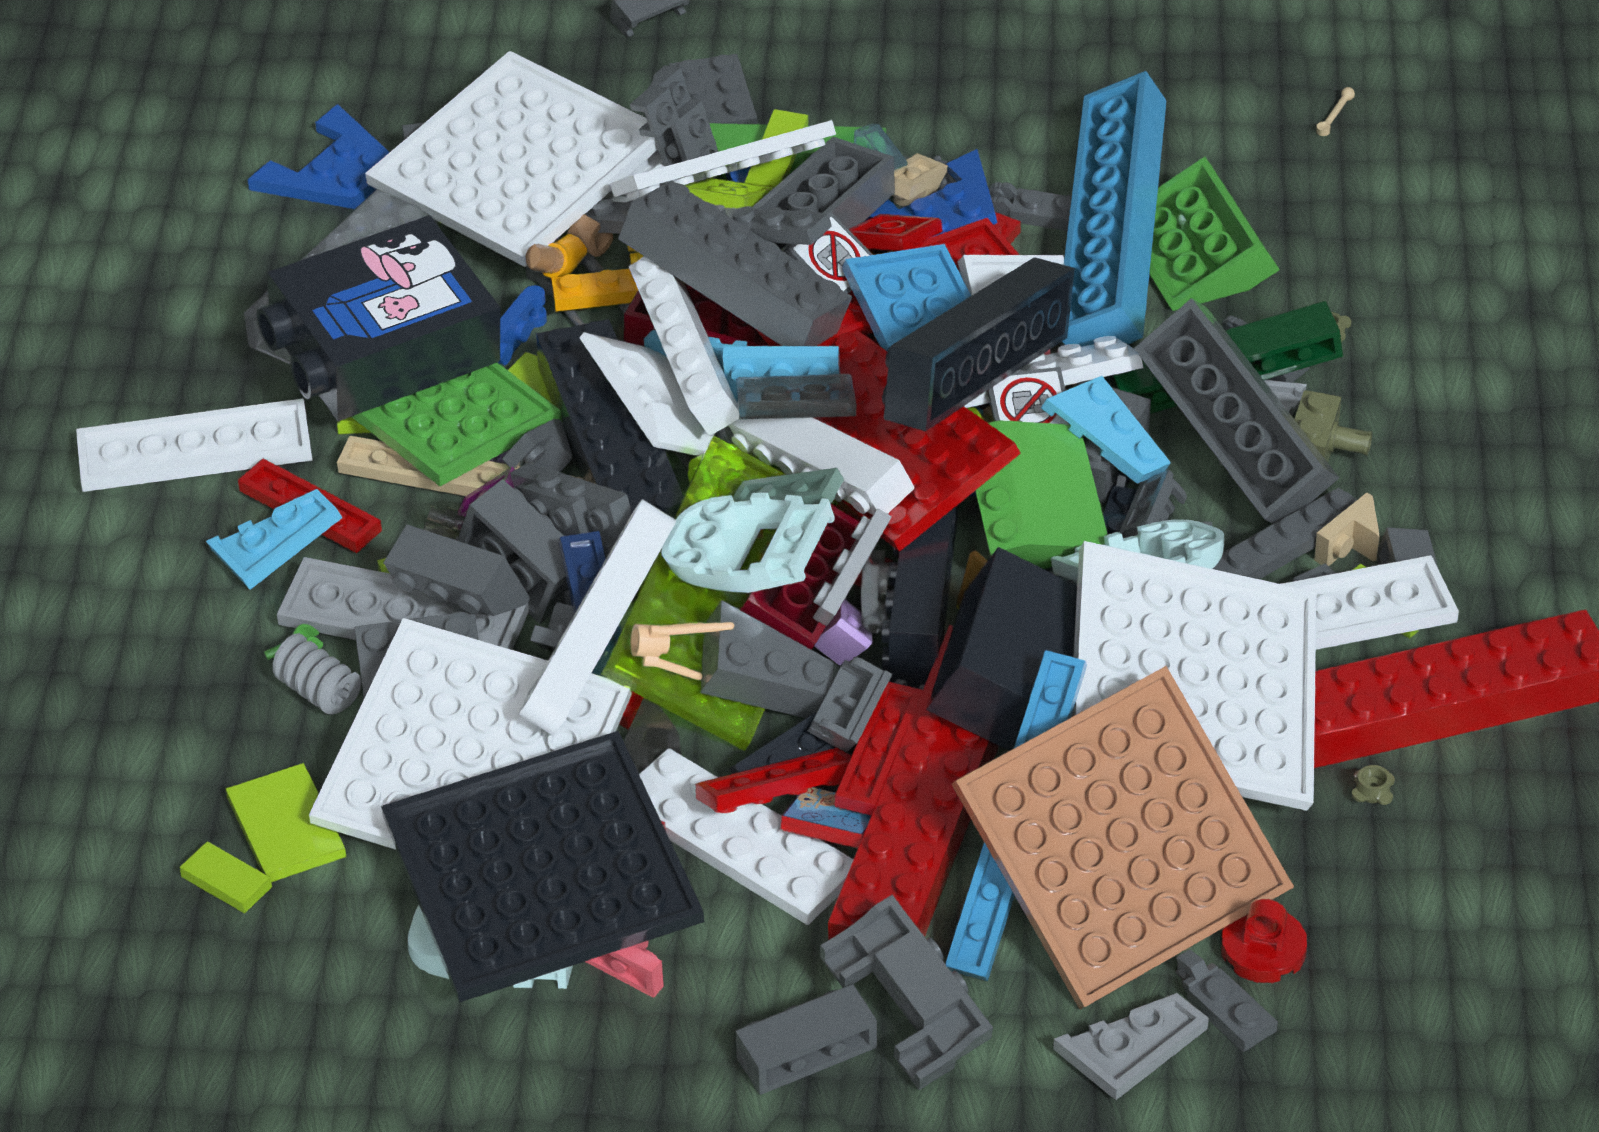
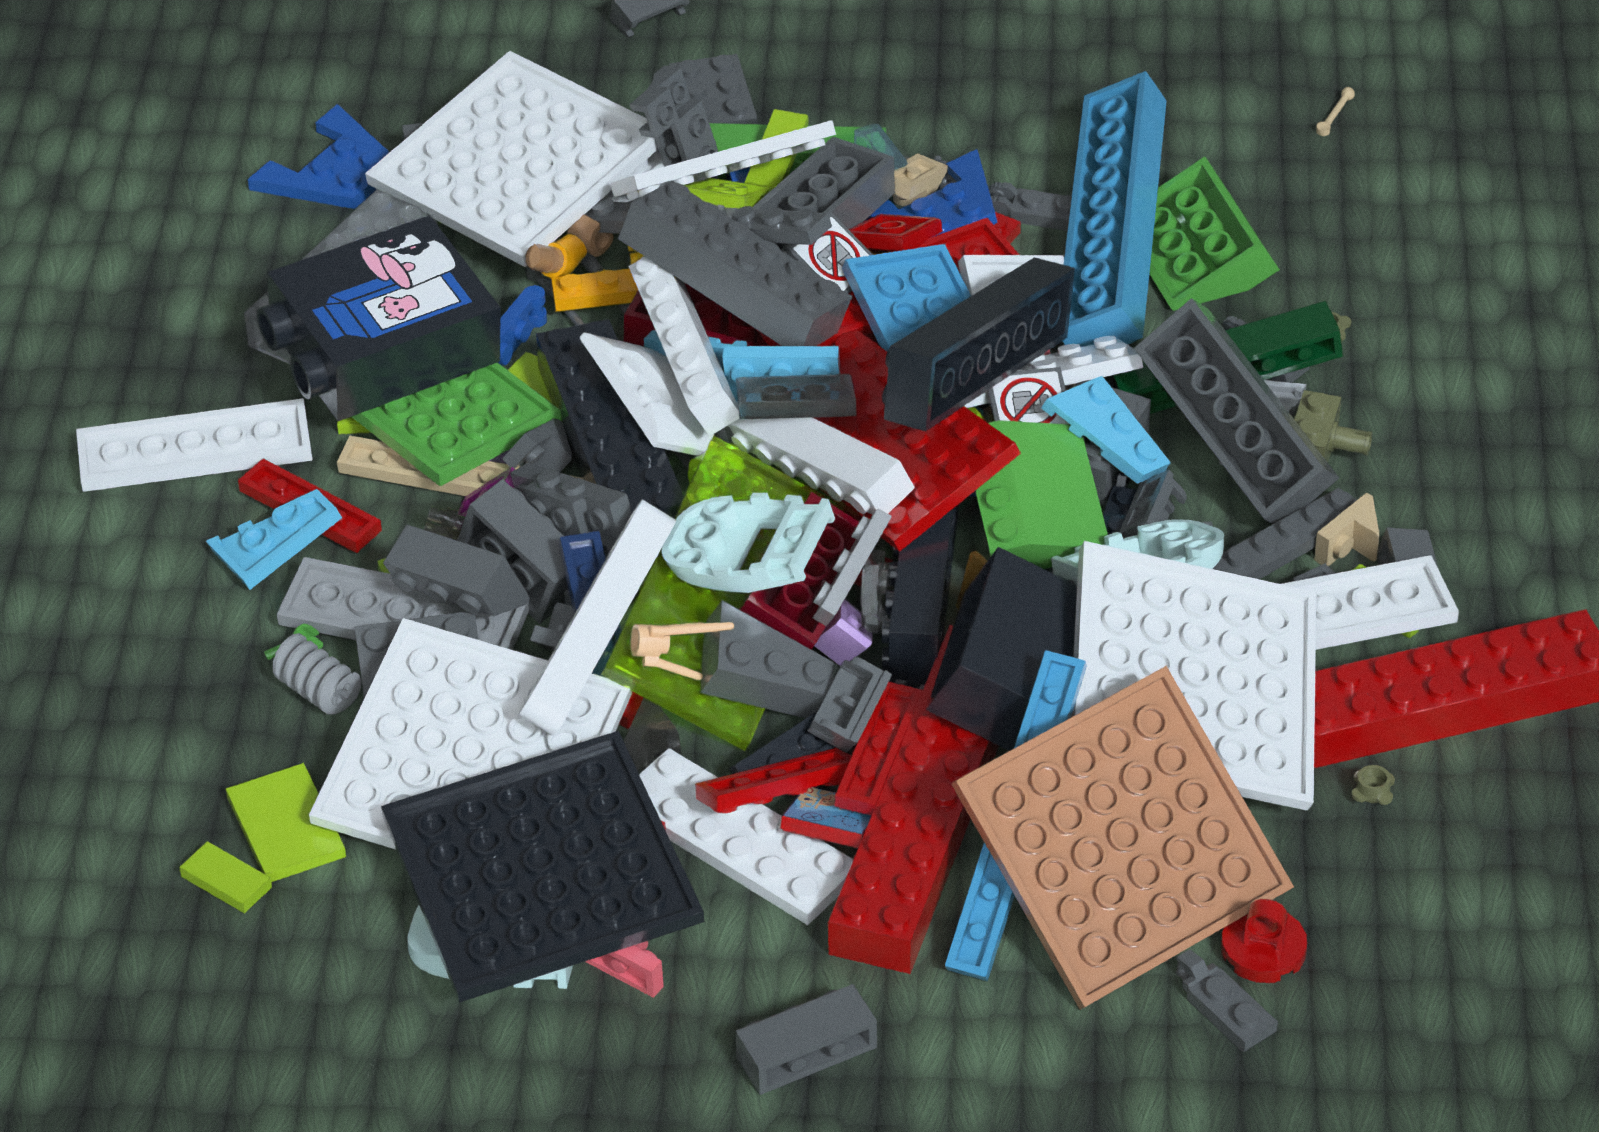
(809, 485): sand green plate -> none
(918, 982): dark grey bracket -> none
(1131, 1048): light grey wing -> none

